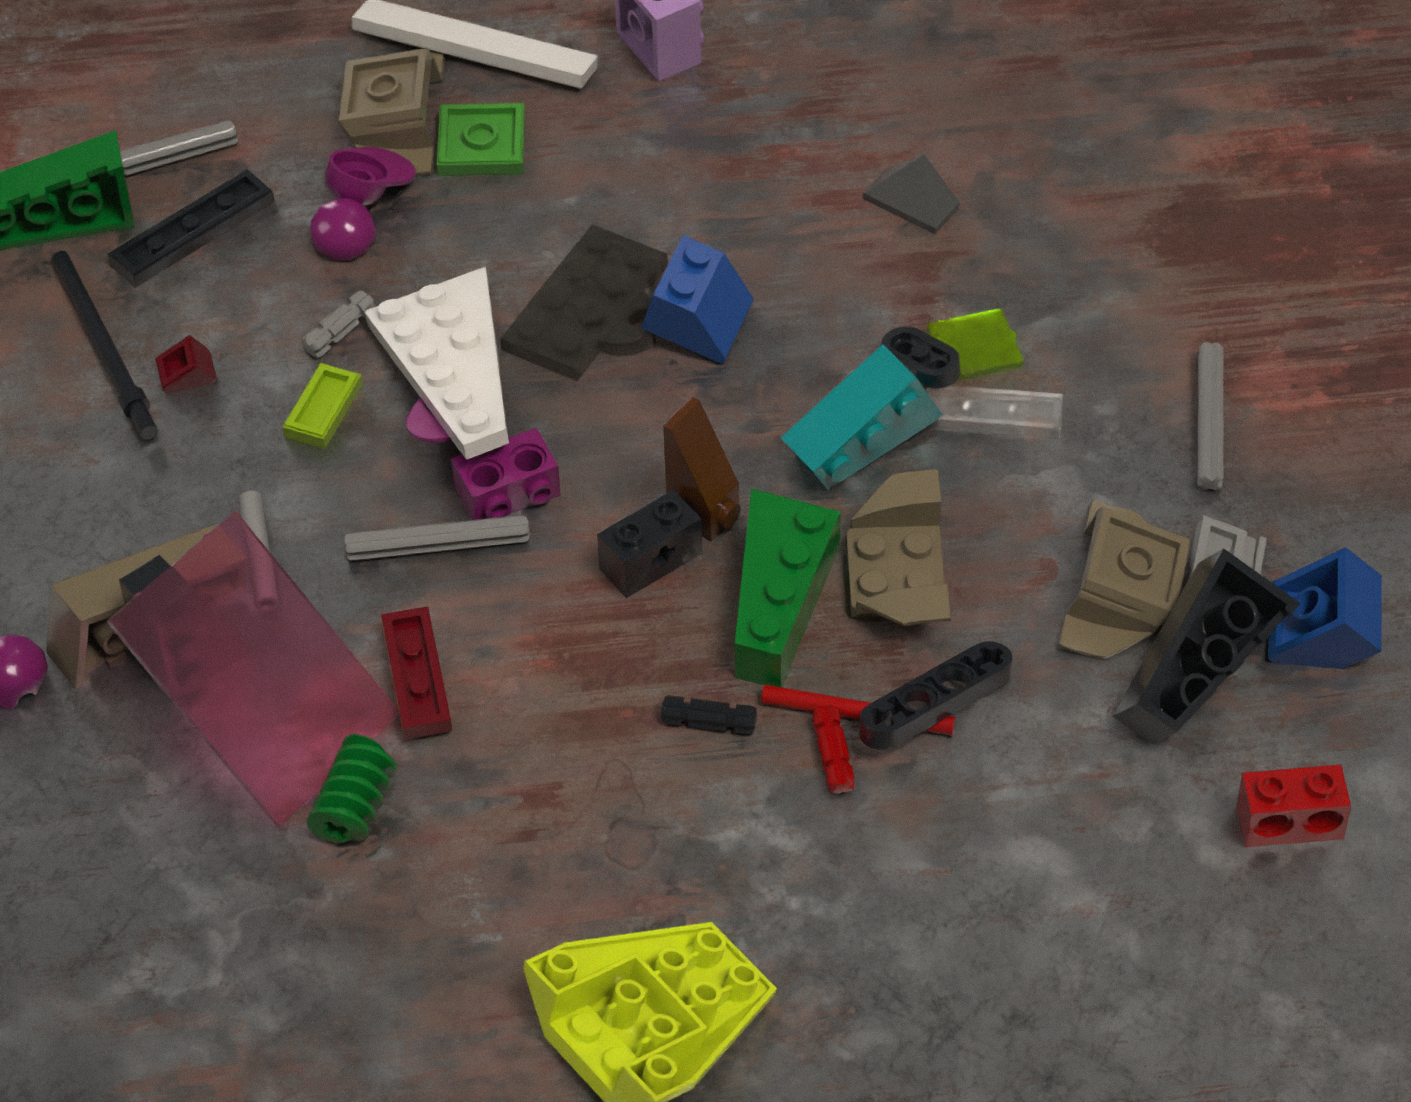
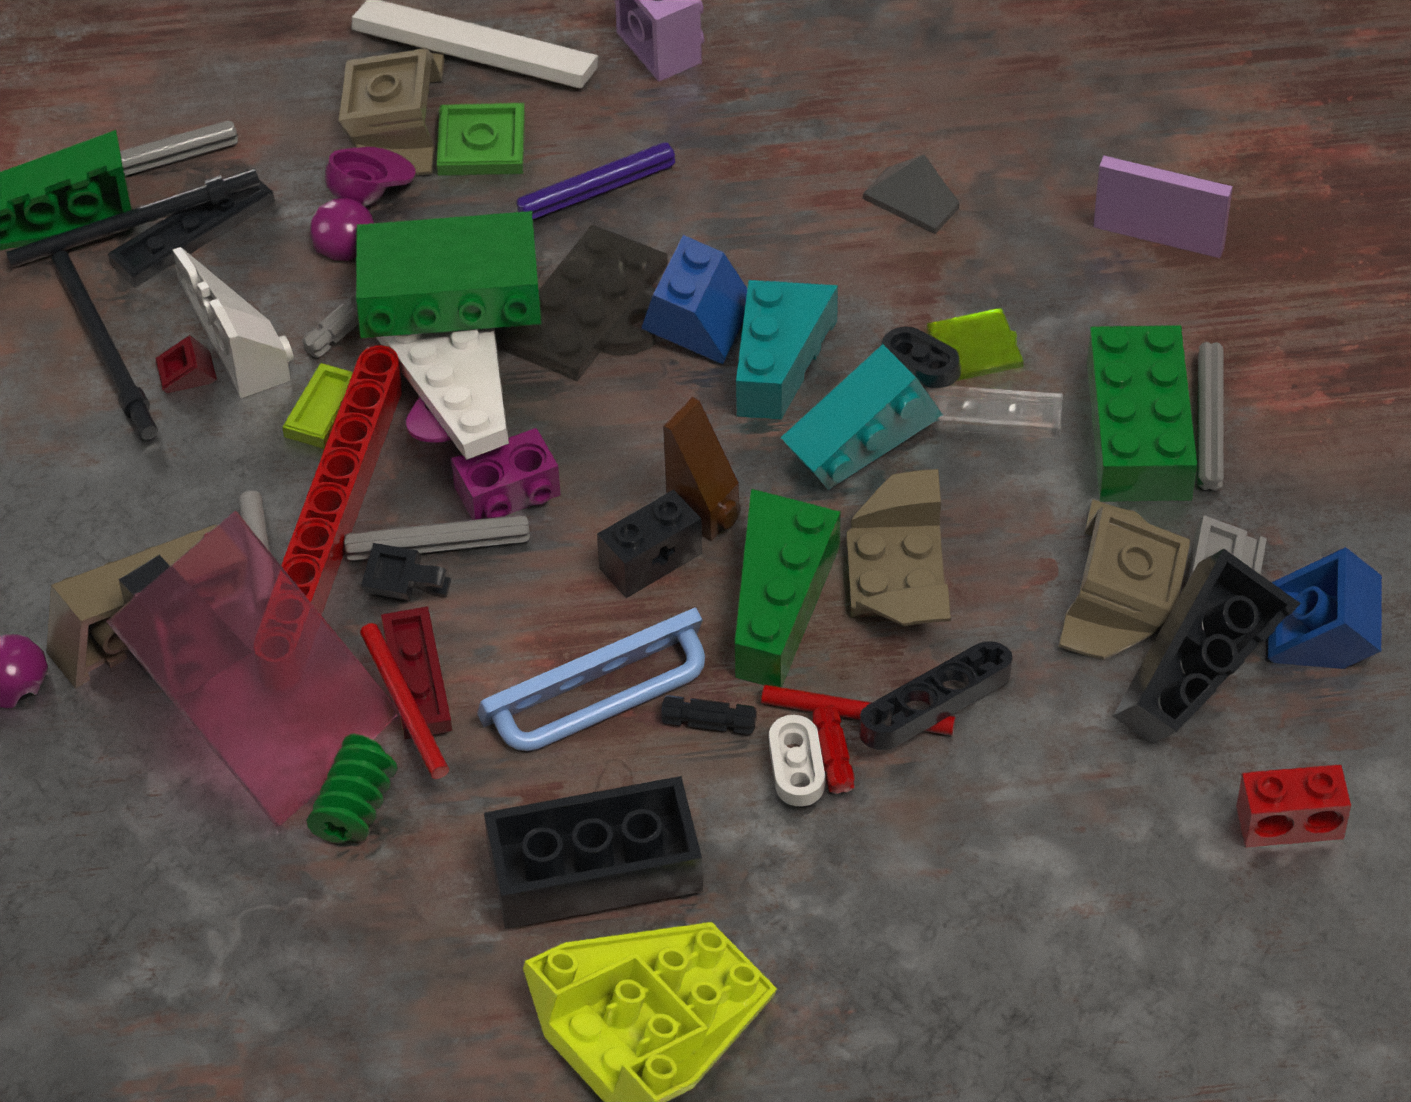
(215, 191): none -> black bar
(238, 332): none -> white wedge
(344, 473): none -> red beam
(397, 571): none -> black plate
(404, 701): none -> red bar
(446, 274): none -> green panel
(593, 852): none -> black brick
(597, 180): none -> dark purple axle
(678, 629): none -> light blue piece
(778, 341): none -> teal wedge
(796, 764): none -> white plate
(1141, 414): none -> green brick
(1162, 206): none -> lavender tile

